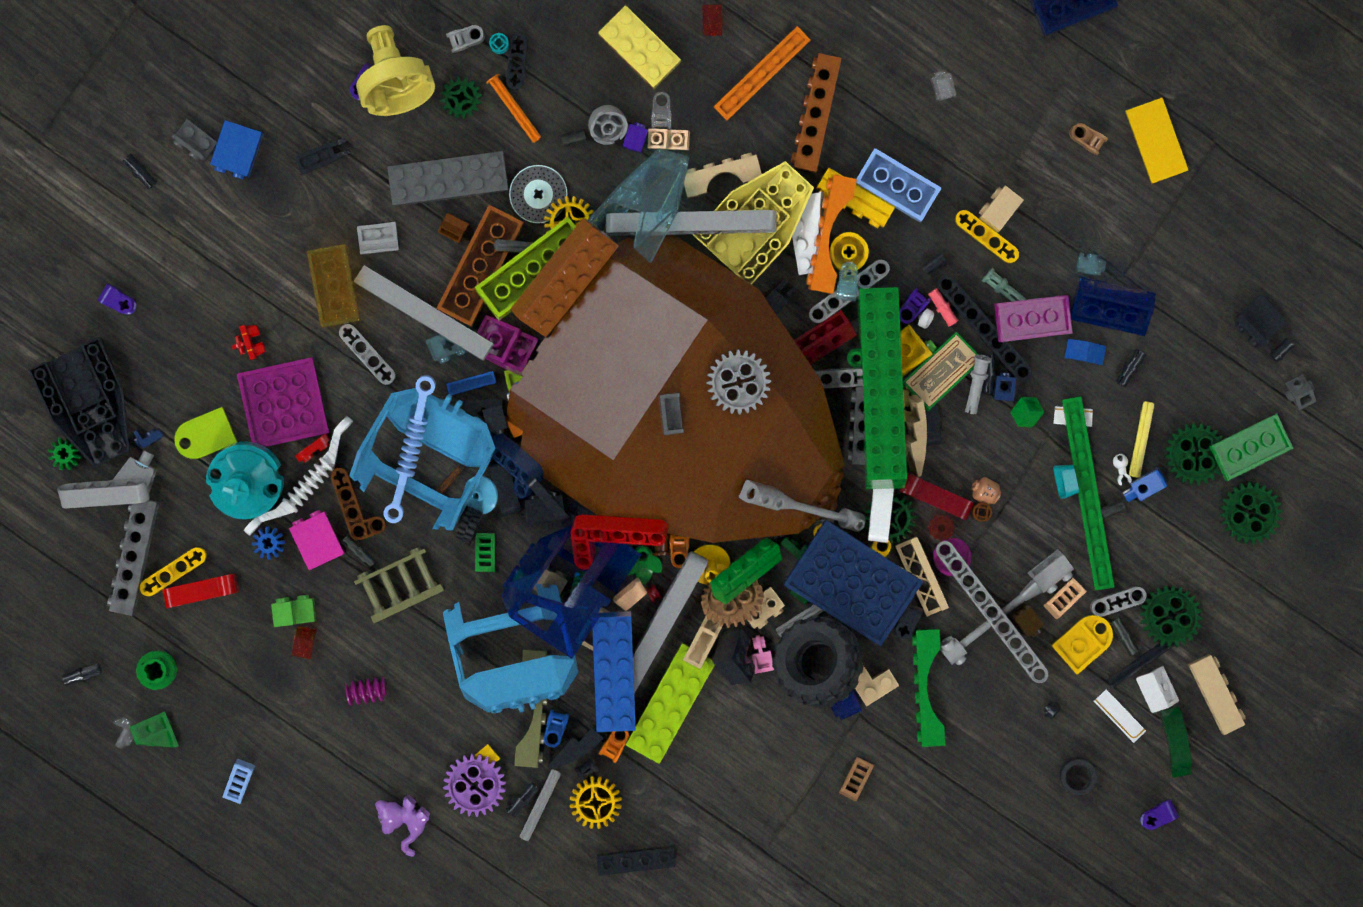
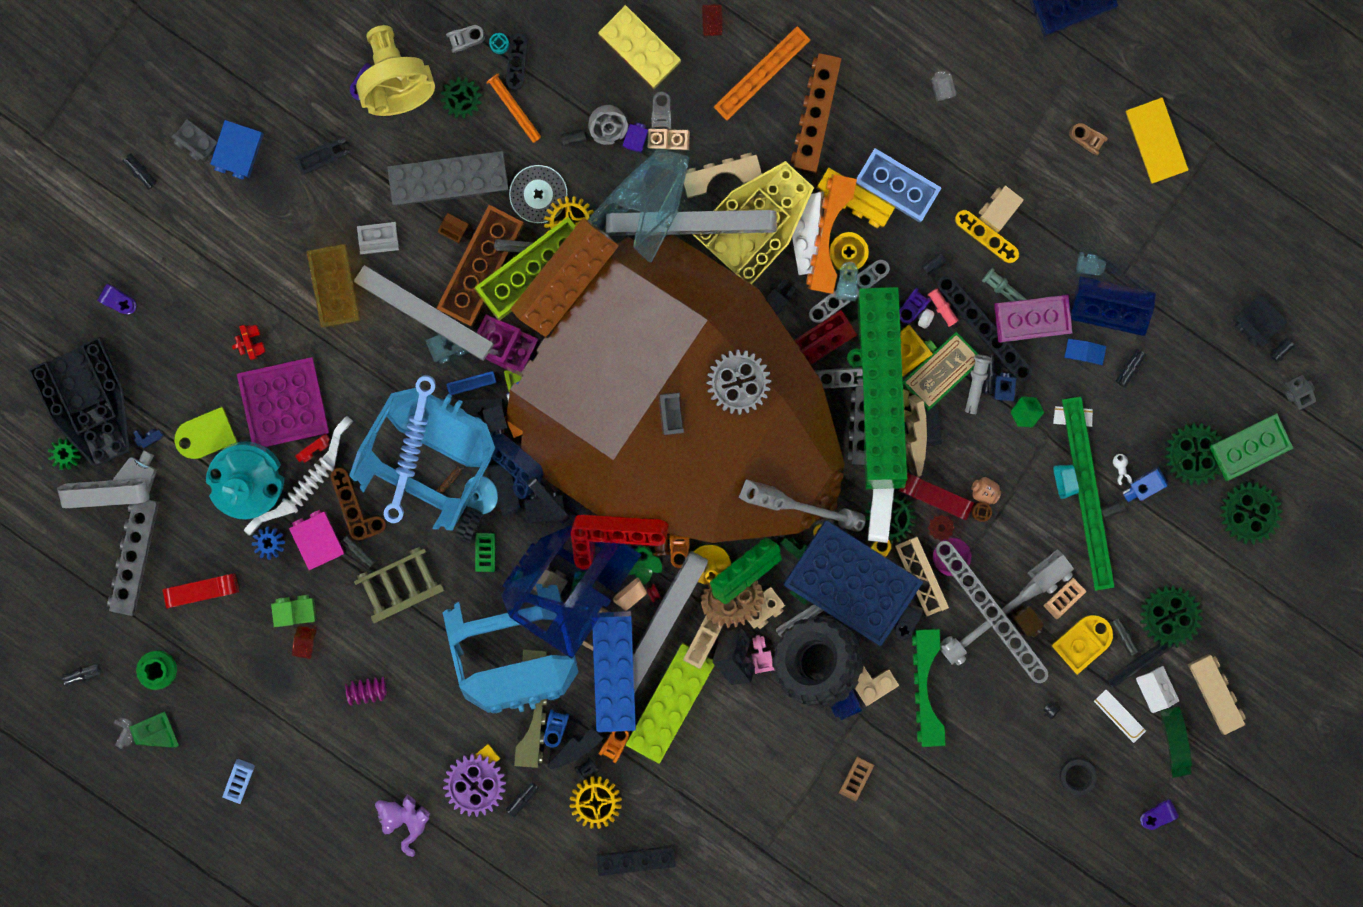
(172, 570): yellow beam -> none
(369, 352): light grey beam -> none
(540, 805): light grey axle -> none
(1123, 604): light grey beam -> none
(1141, 439): light yellow axle -> none

